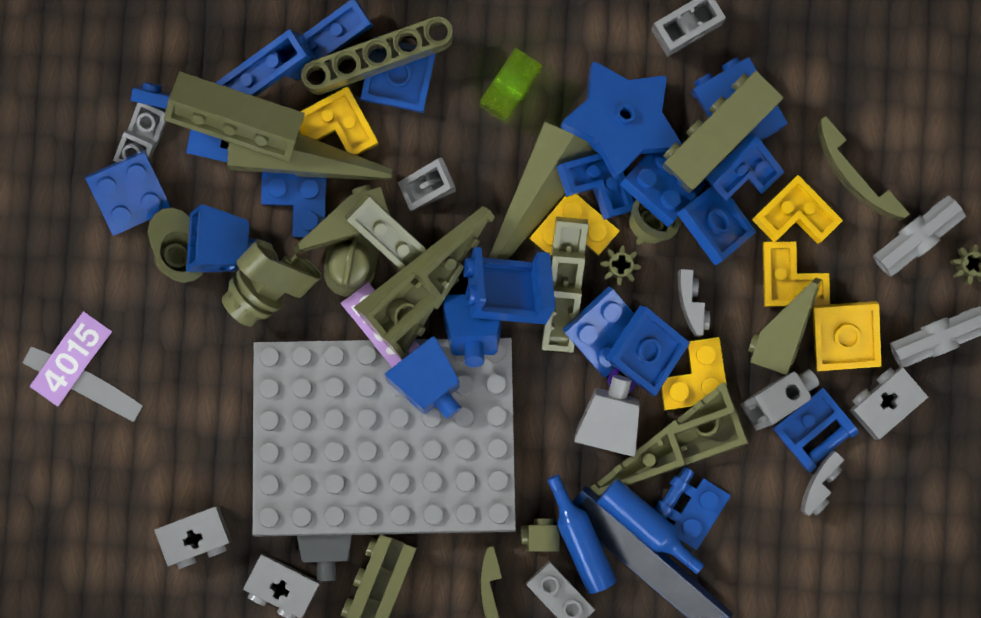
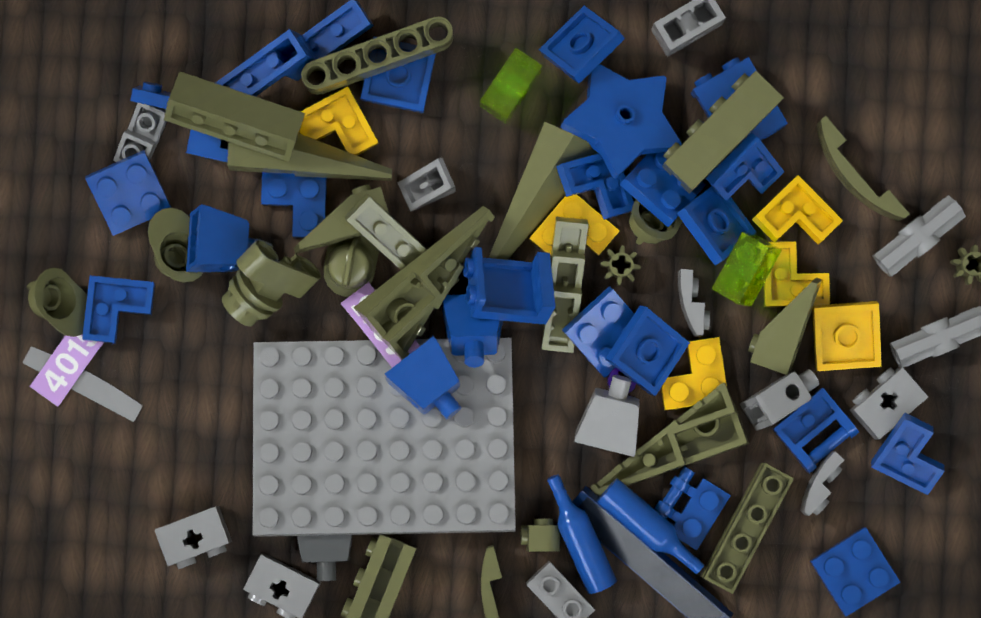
(58, 301): none -> olive piece
(107, 299): none -> blue plate
(581, 44): none -> blue plate
(746, 269): none -> clear neon green brick
(747, 527): none -> olive brick
(855, 571): none -> blue plate
(902, 458): none -> blue plate

